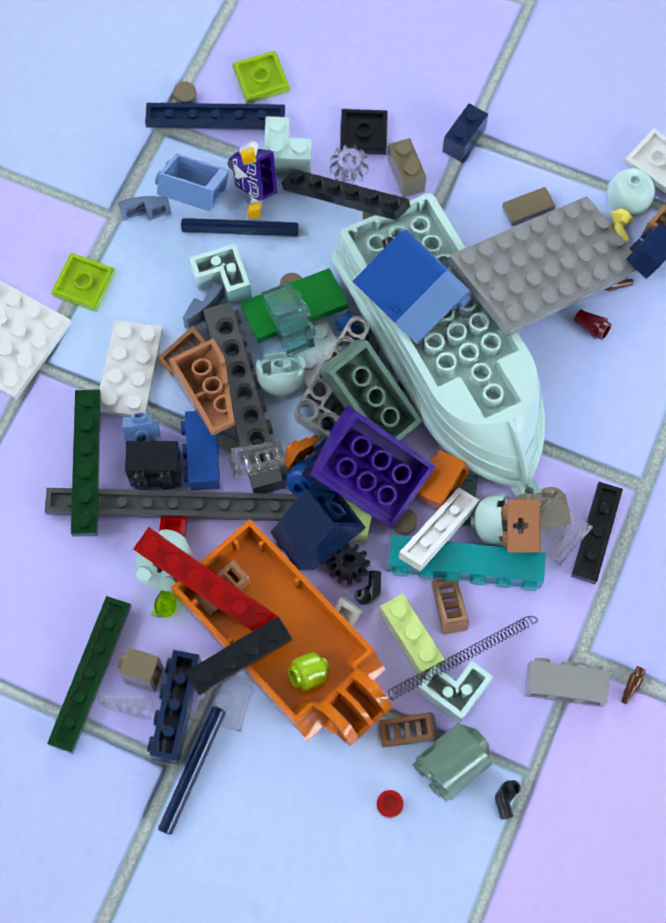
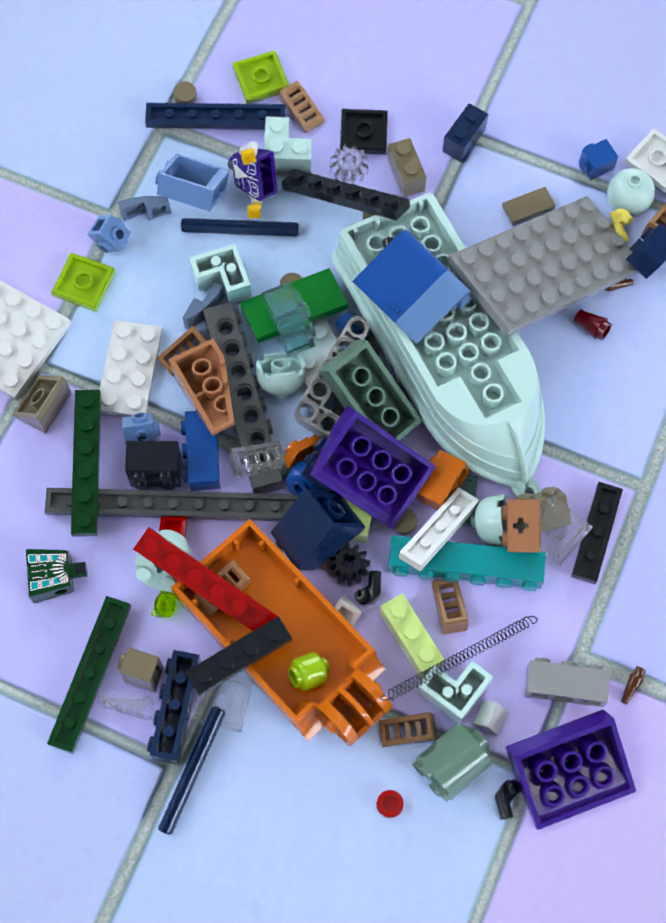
(43, 402): none -> dark tan slope
(51, 573): none -> torso
(109, 233): none -> medium blue brick
(294, 93): none -> medium nougat slope
(490, 716): none -> white slope
(571, 768): none -> dark purple slope
(597, 159): none -> blue brick

